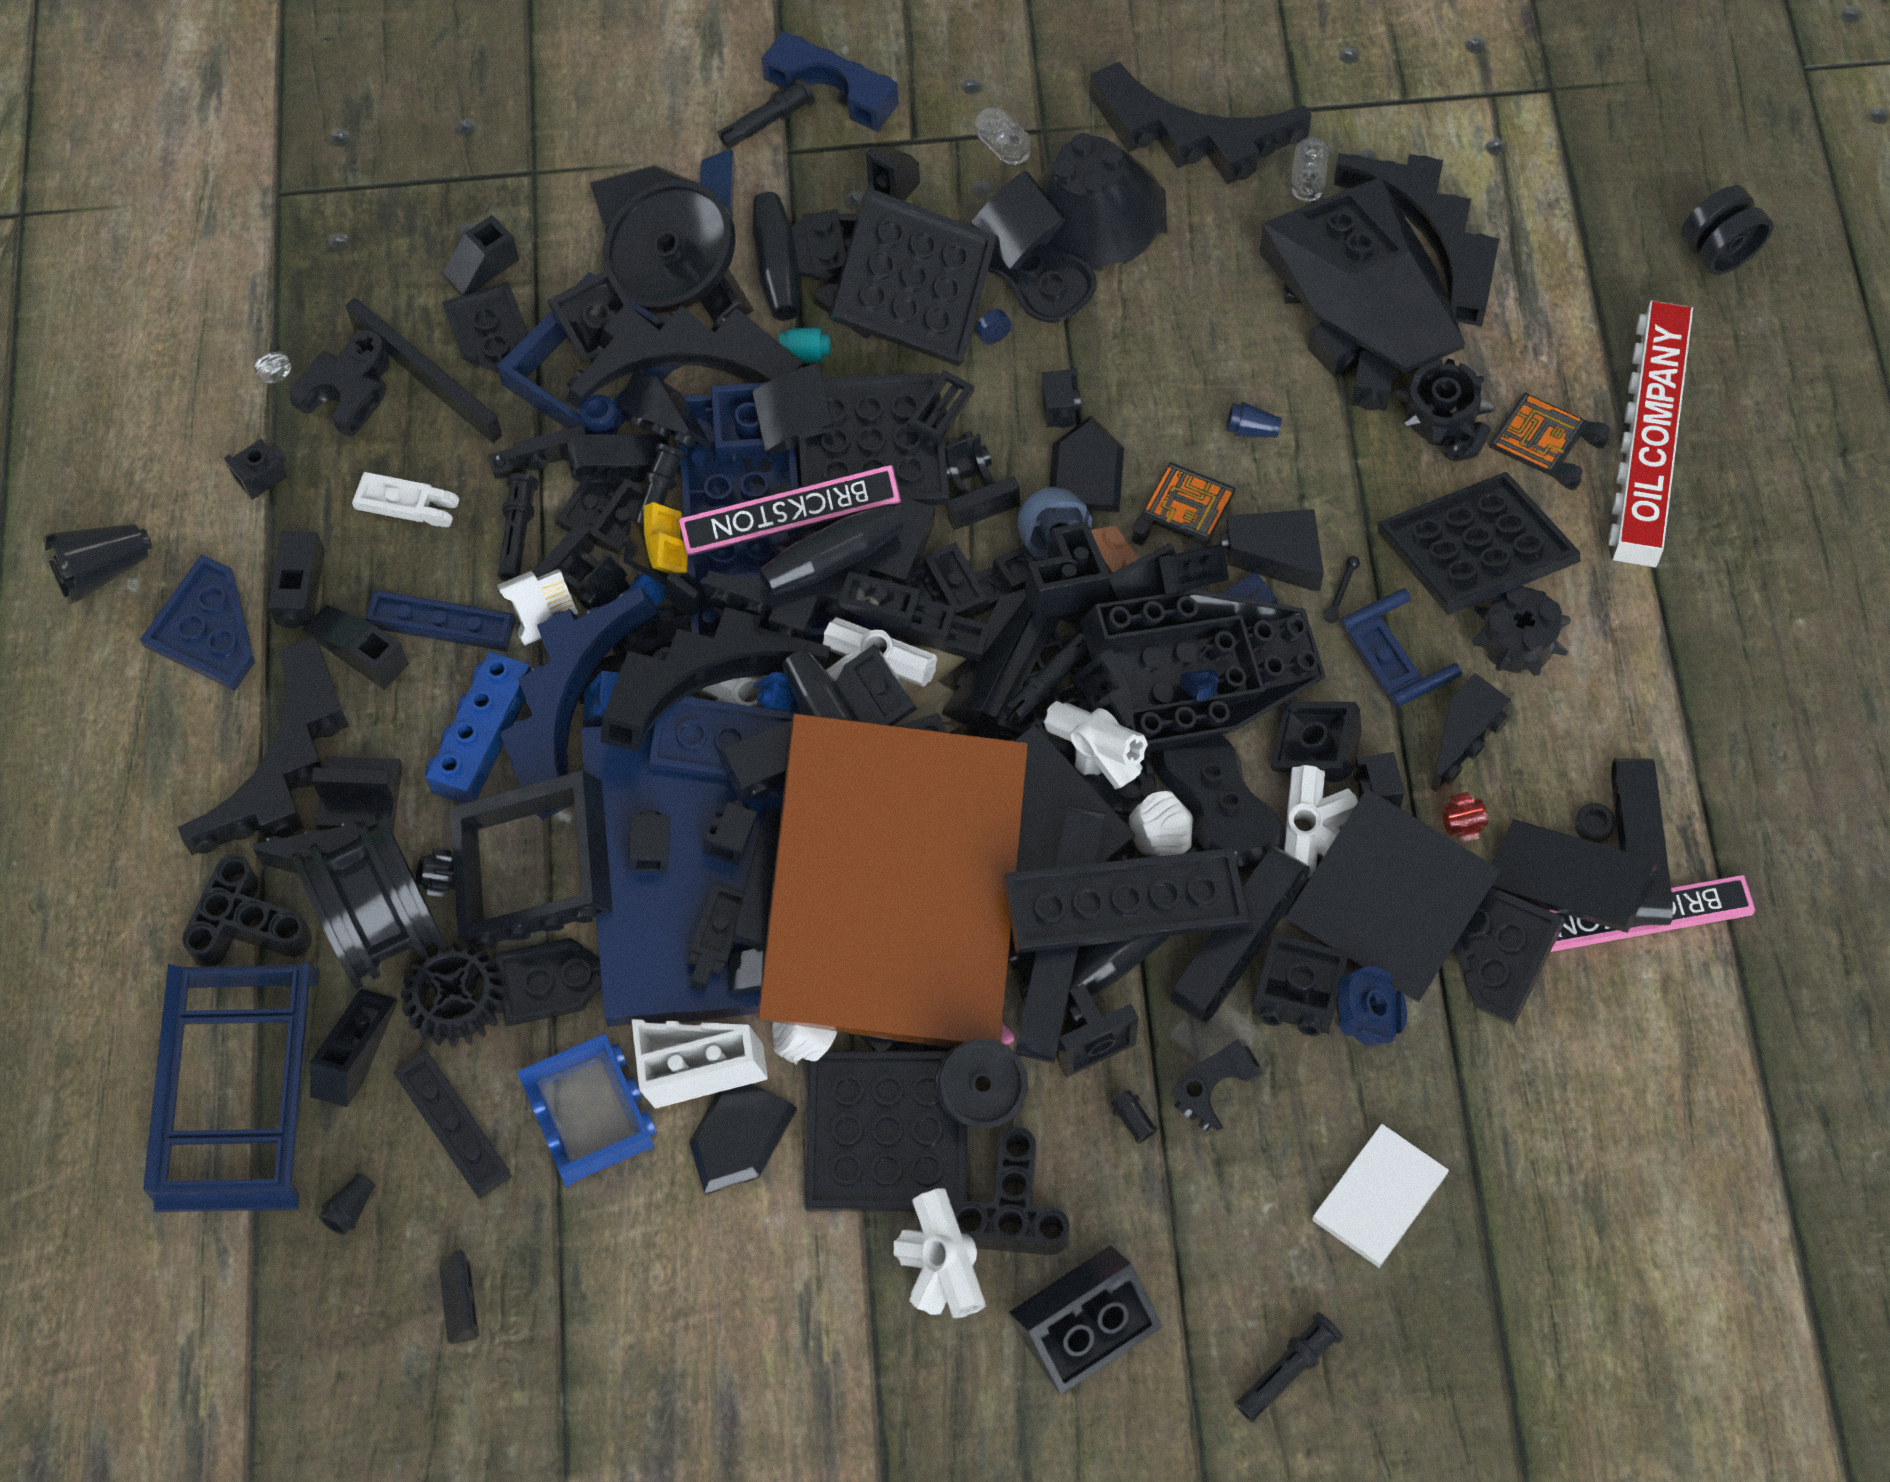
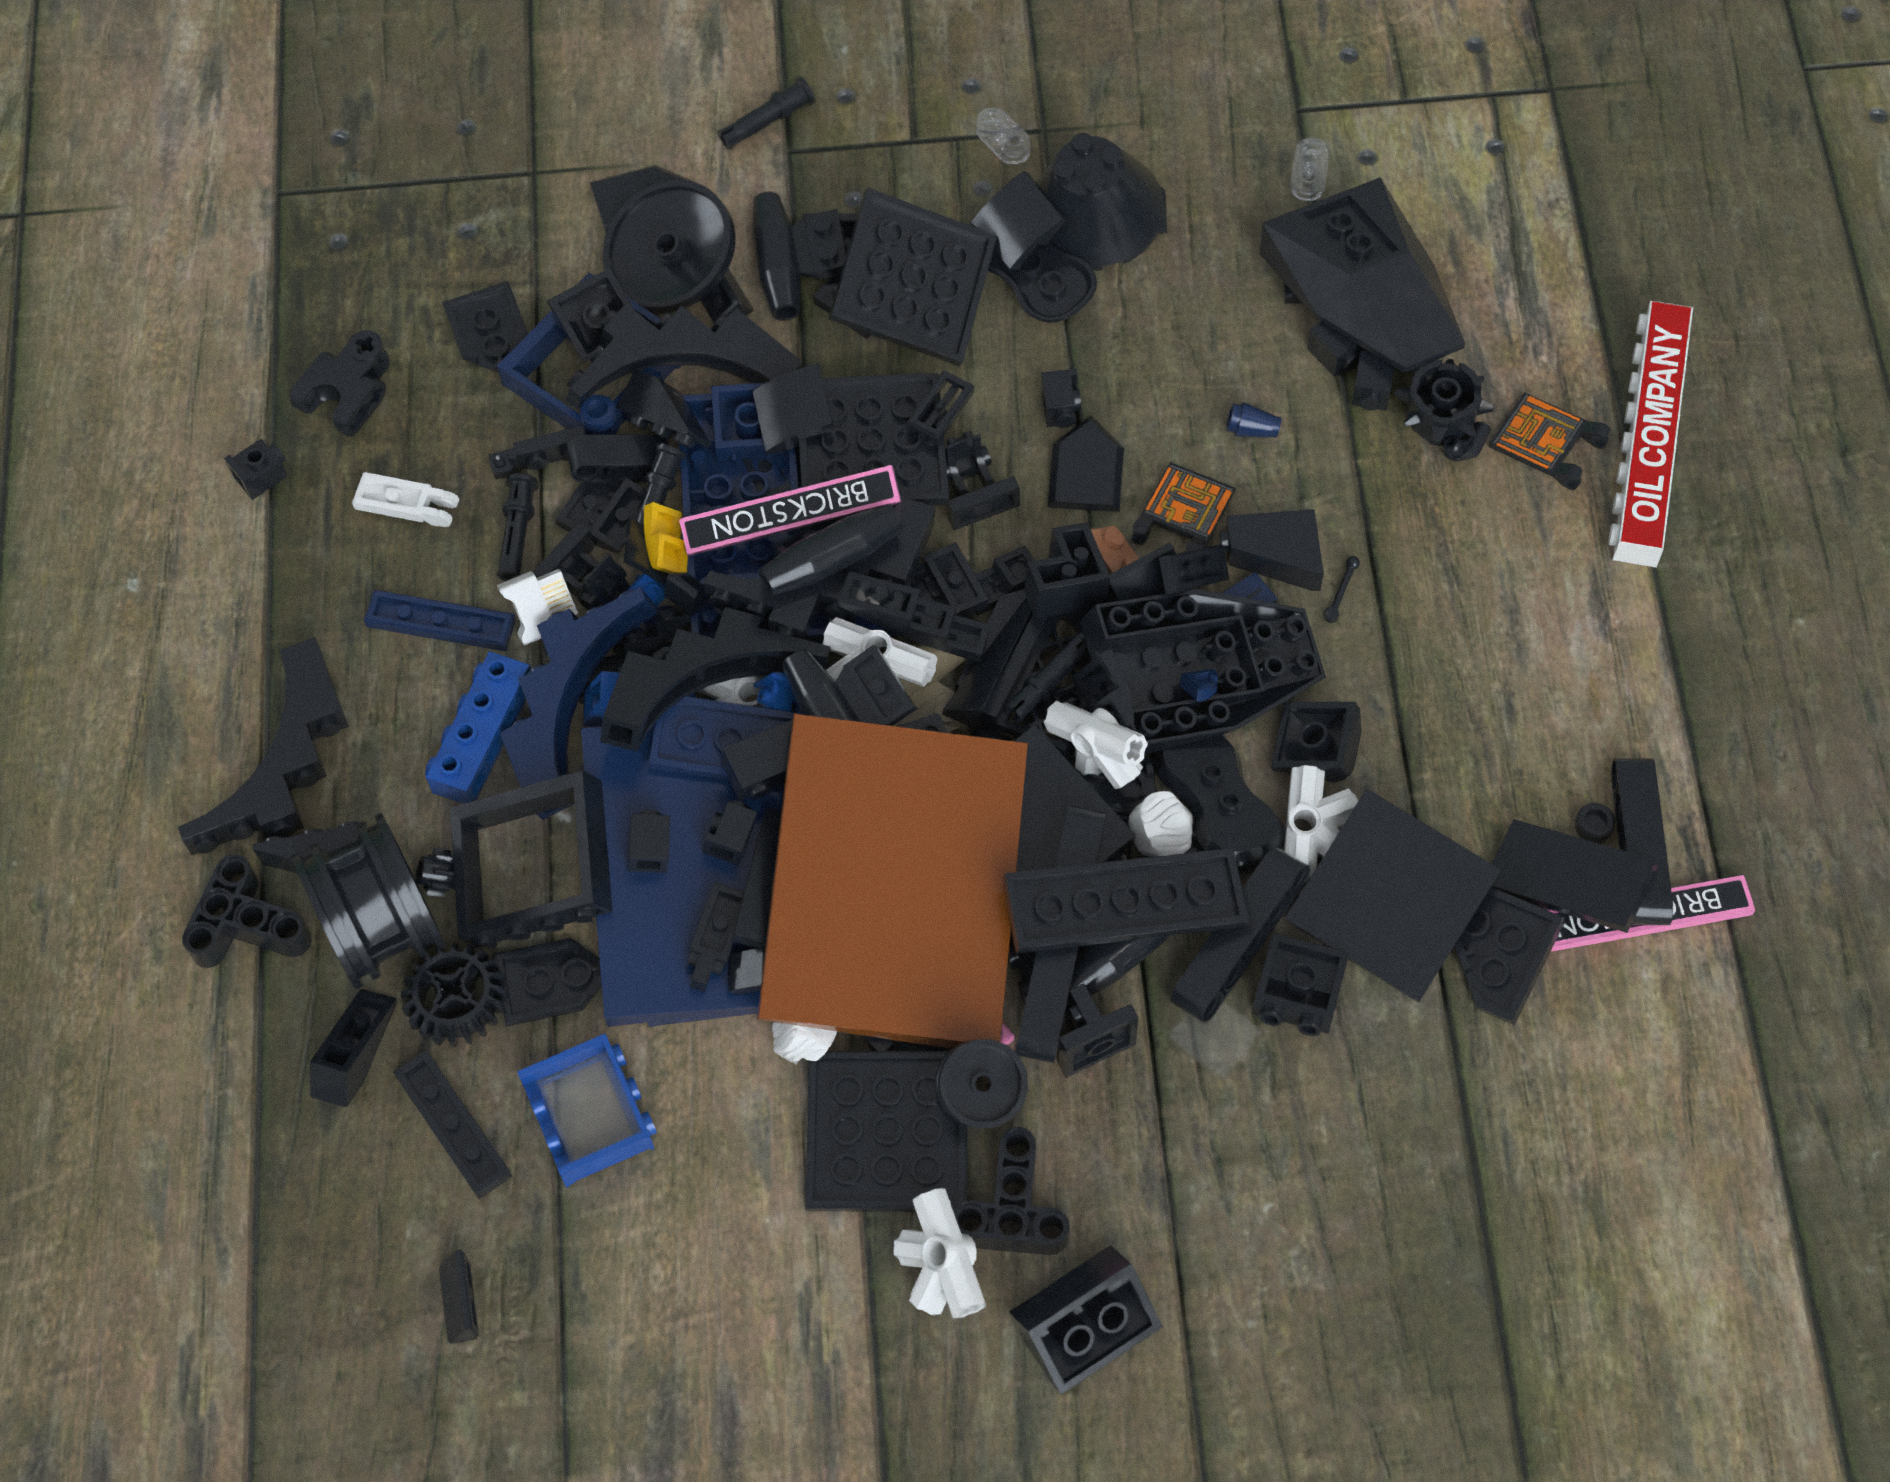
(94, 557): black cone -> none
(204, 625): dark blue plate -> none
(226, 1194): dark blue piece -> none
(272, 367): clear tile -> none
(296, 578): black brick -> none
(346, 1206): black cone -> none
(356, 790): black bracket -> none
(358, 644): black slope -> none
(426, 371): black tile -> none
(481, 256): black slope -> none
(695, 1060): white wedge -> none
(719, 176): dark blue slope -> none
(739, 1136): black tile -> none
(807, 343): teal brick -> none
(869, 94): dark blue arch -> none
(892, 172): black slope -> none
(993, 326): dark blue tile -> none
(1047, 510): sand blue cylinder -> none
(1133, 1116): black pin -> none
(1186, 135): black arch -> none
(1232, 1061): black tile -> none
(1301, 1354): black pin -> none
(1357, 1018): dark blue plate -> none
(1380, 1195): white tile -> none
(1381, 776): black brick -> none
(1385, 655): dark blue plate -> none
(1441, 218): black arch -> none
(1464, 816): clear red gear -> none
(1471, 717): black slope -> none
(1478, 542): black tile -> none
(1521, 630): black brick -> none
(1726, 230): black wheel -> none

